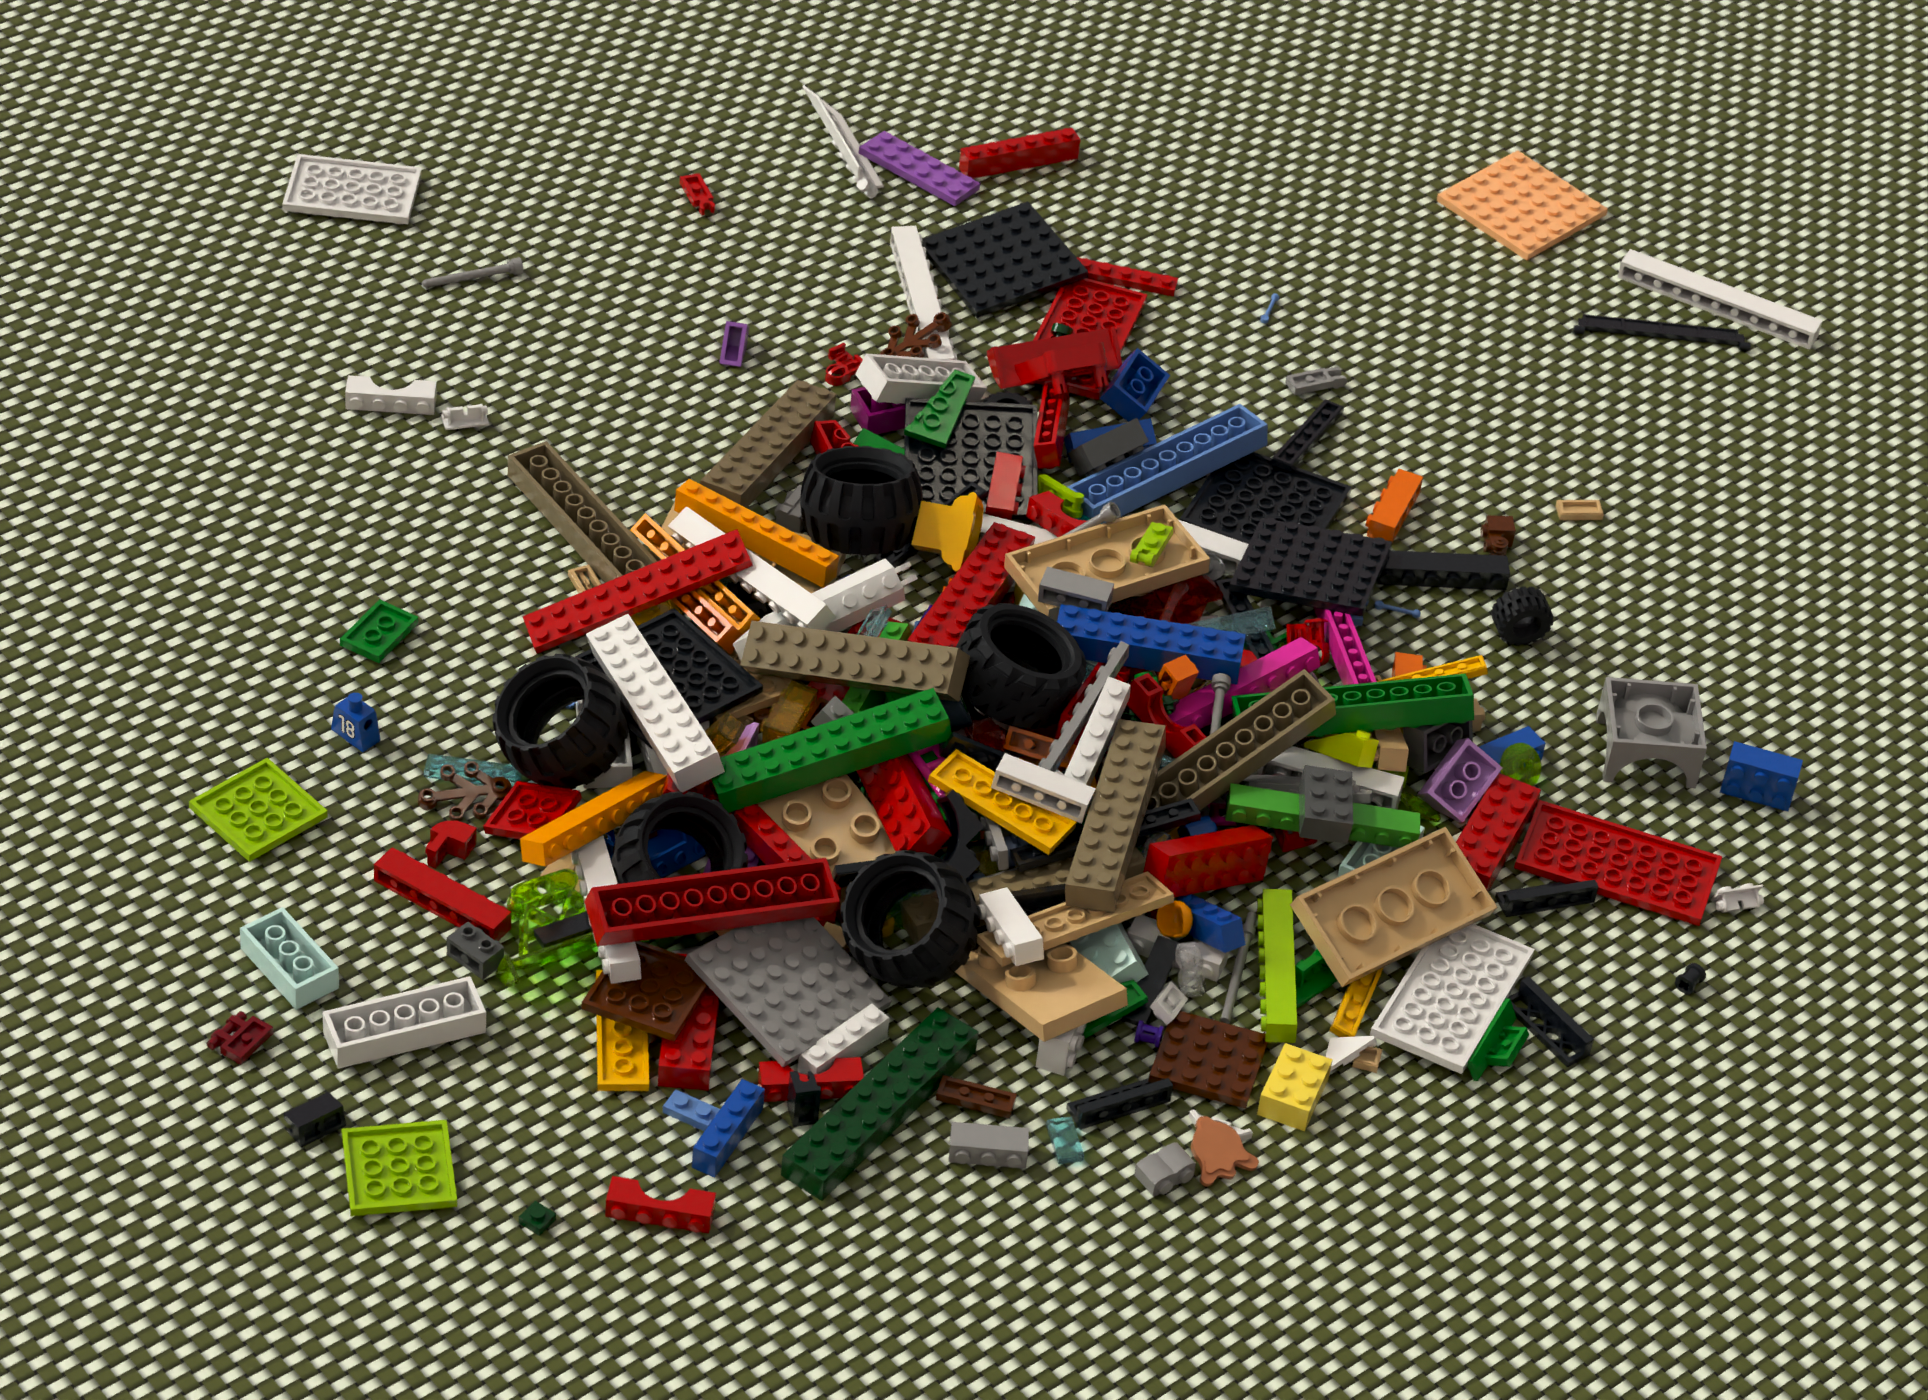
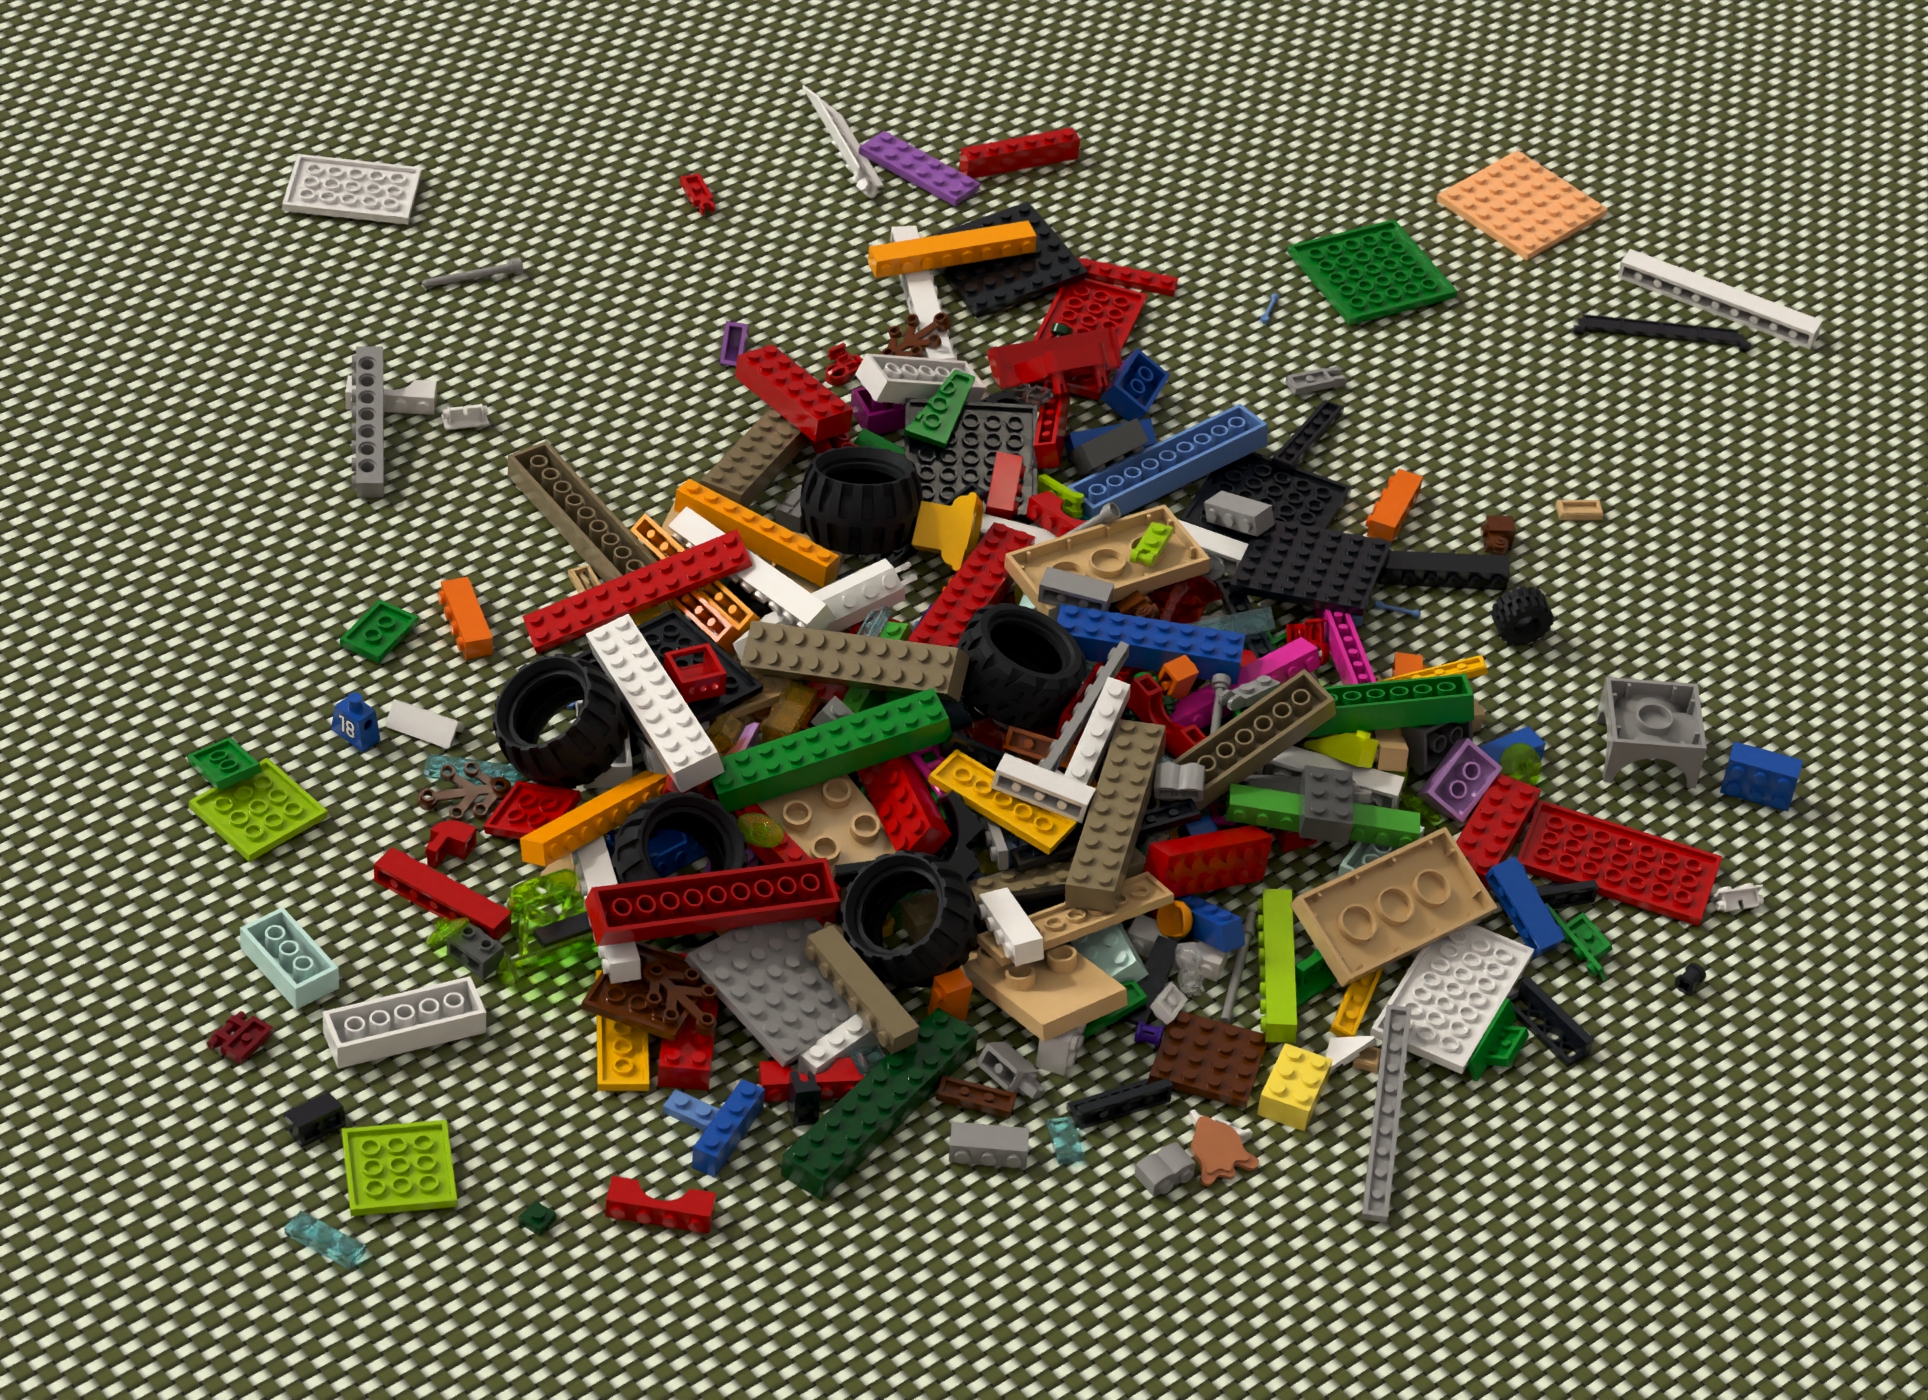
(224, 764): none -> green plate
(325, 1239): none -> clear light blue plate
(369, 422): none -> light grey brick
(423, 724): none -> white panel
(445, 929): none -> clear neon green dish
(465, 618): none -> orange brick
(658, 975): none -> reddish brown plant
(697, 680): none -> red piece
(760, 830): none -> clear neon green dish
(793, 393): none -> red brick
(861, 989): none -> dark tan brick
(866, 1058): none -> clear light blue tile
(951, 993): none -> orange brick
(952, 249): none -> light orange brick
(1010, 1069): none -> light grey hinge
(1036, 396): none -> clear smoke plate
(1138, 605): none -> reddish brown brick
(1179, 781): none -> light grey brick
(1239, 513): none -> light grey brick
(1248, 693): none -> light grey hinge
(1372, 272): none -> green plate
(1386, 1114): none -> light grey plate
(1524, 906): none -> blue brick
(1586, 941): none -> green bracket

